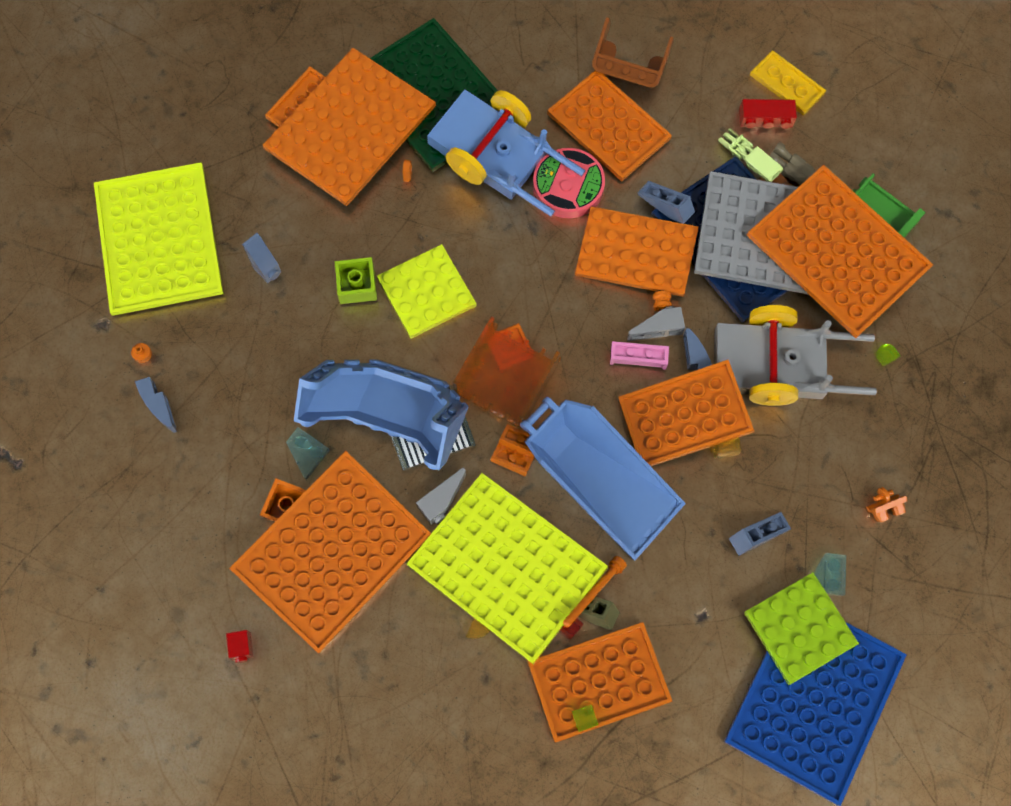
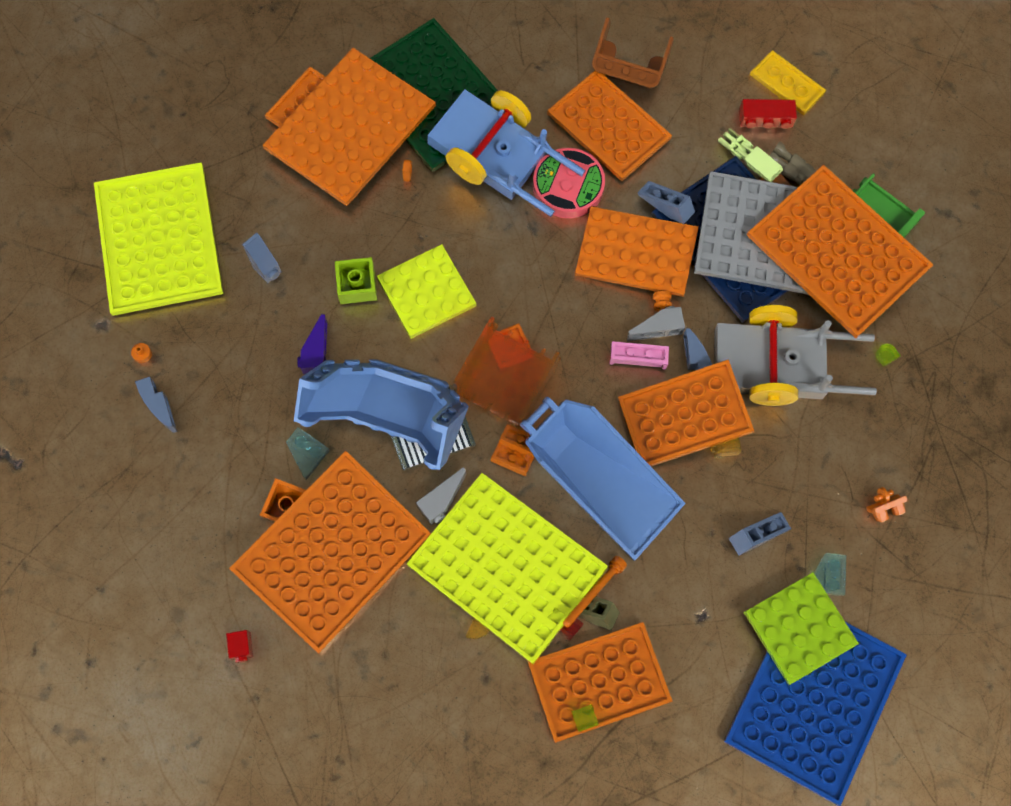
(315, 347): none -> dark purple slope

